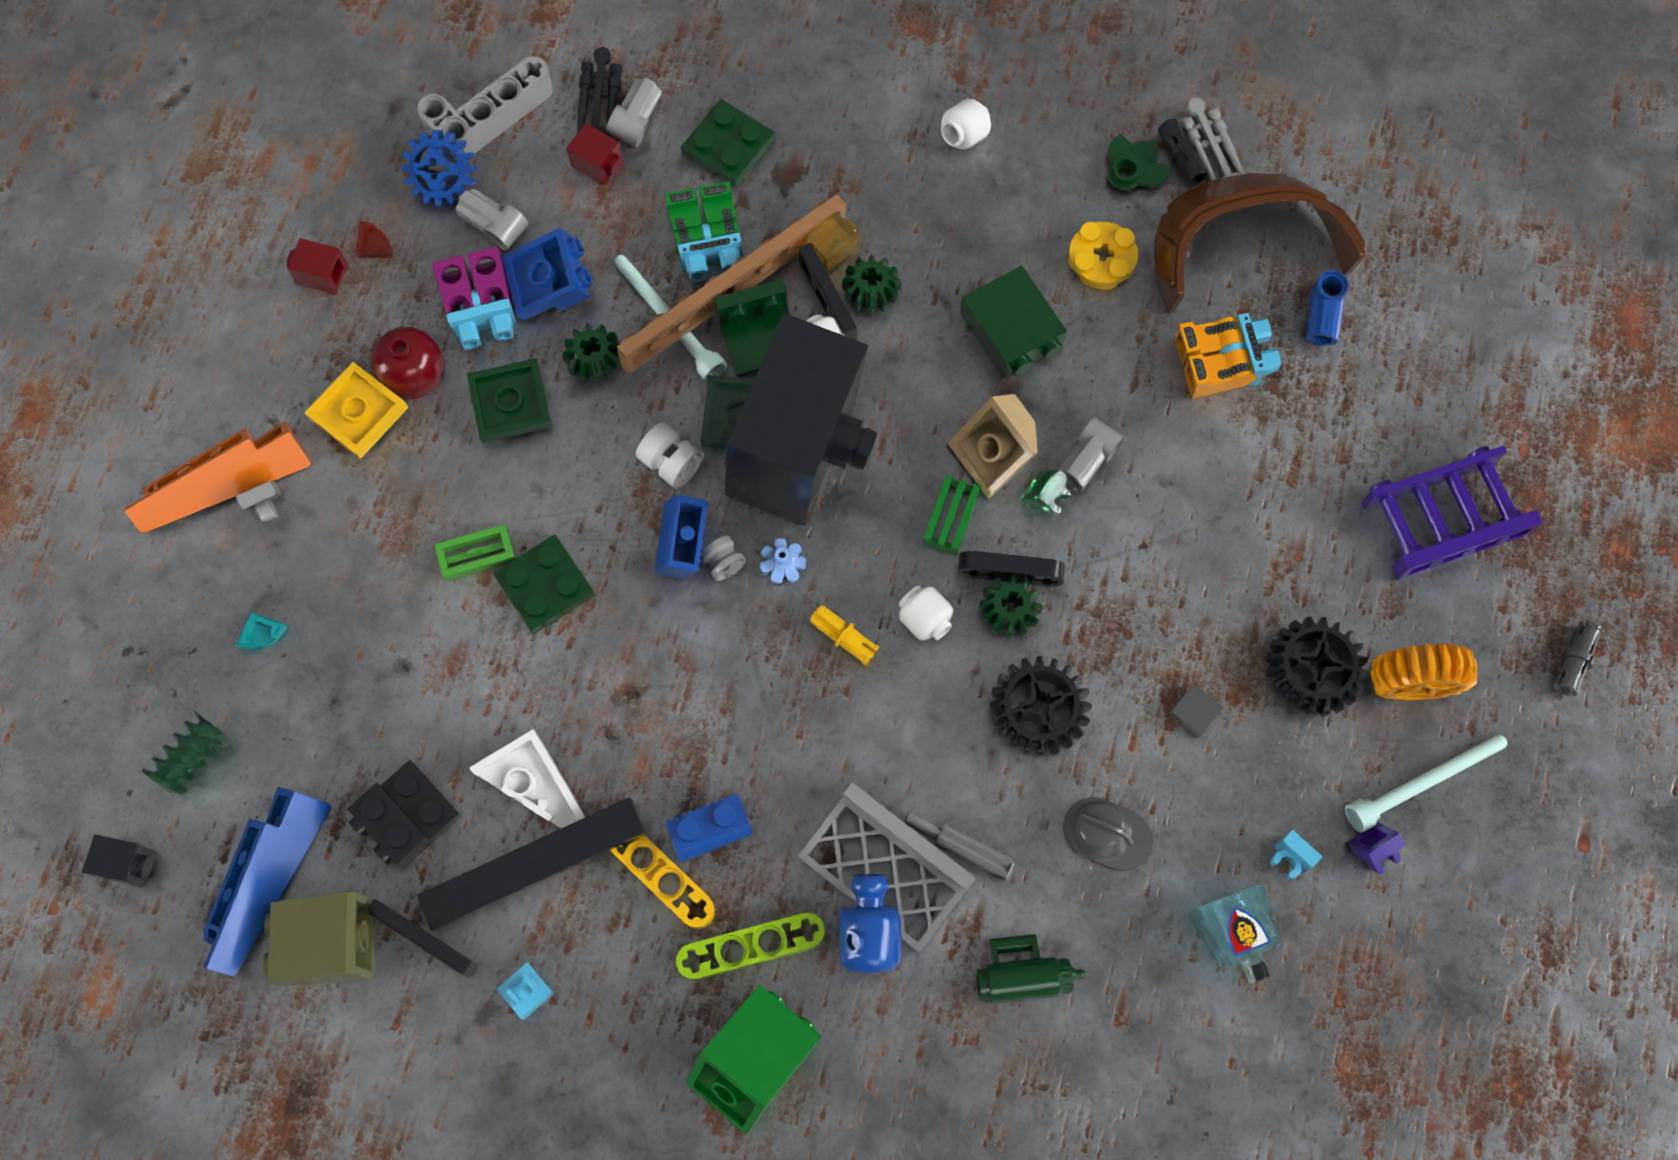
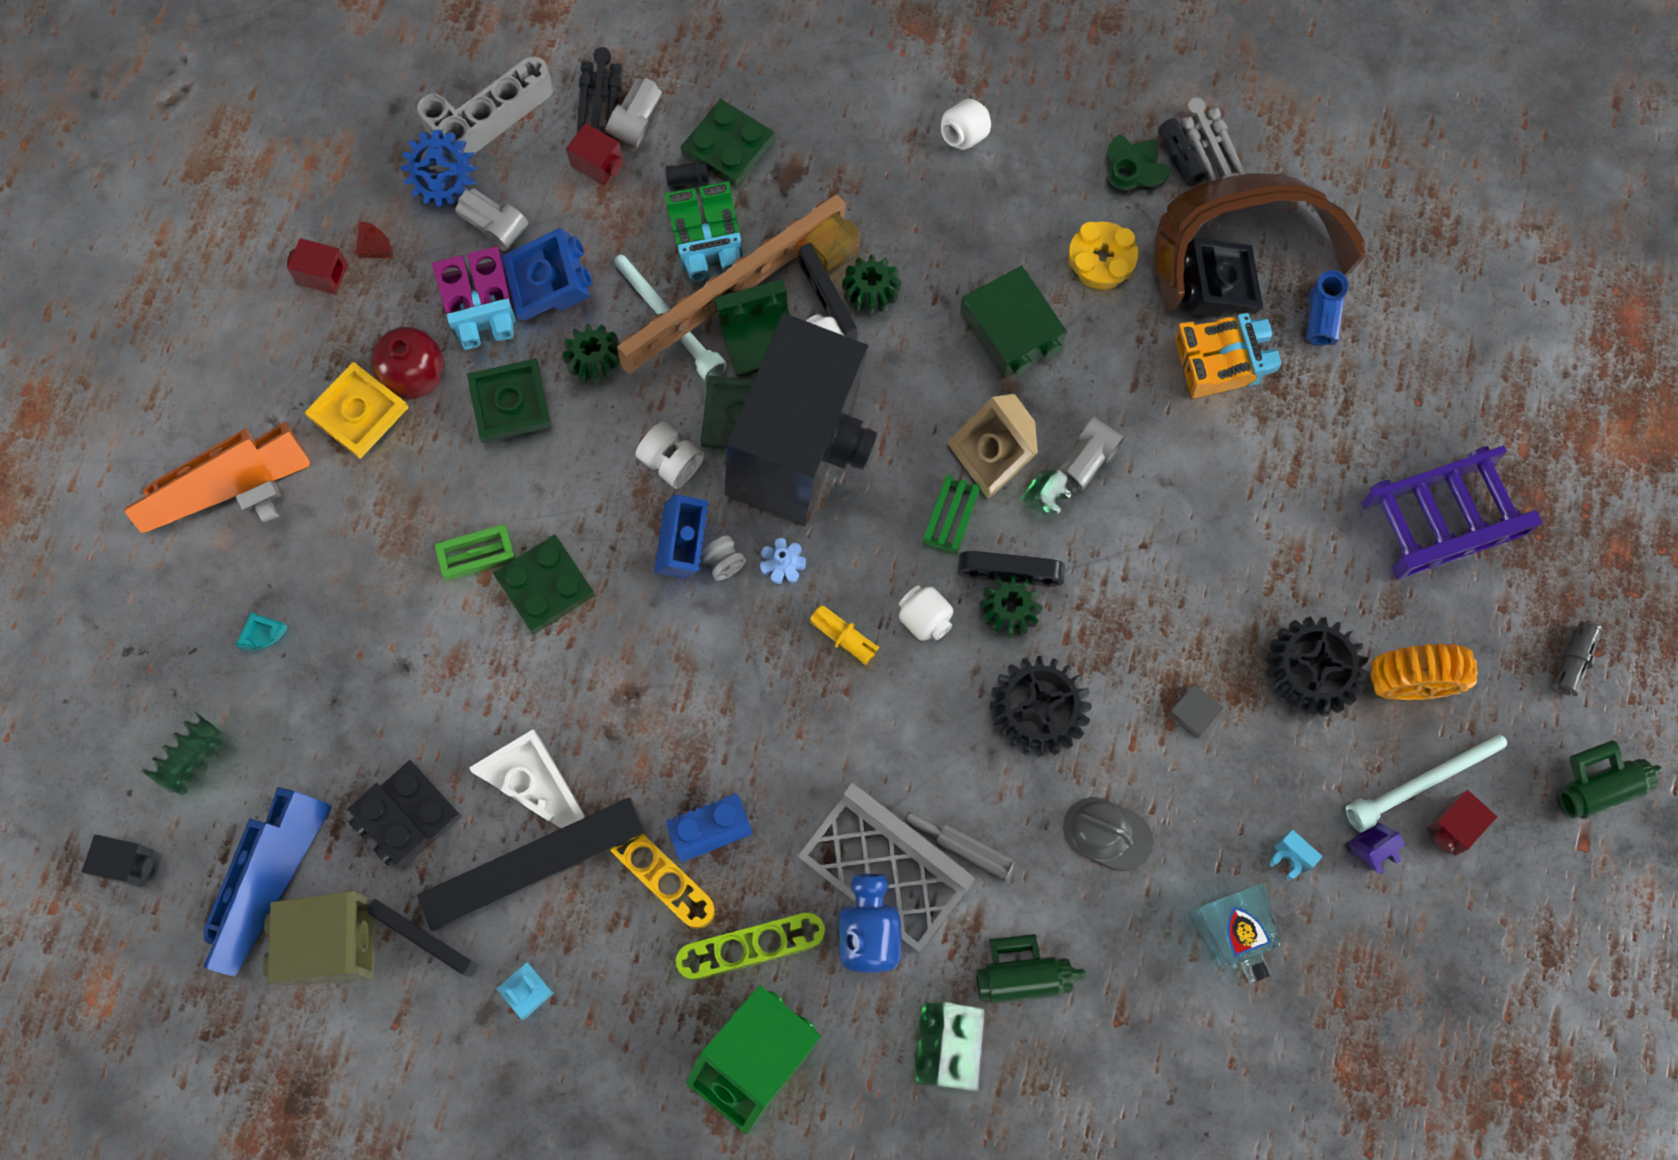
(687, 174): none -> black pin
(949, 1046): none -> clear green bracket
(1220, 278): none -> black plate
(1461, 823): none -> dark red brick
(1607, 787): none -> dark green piece

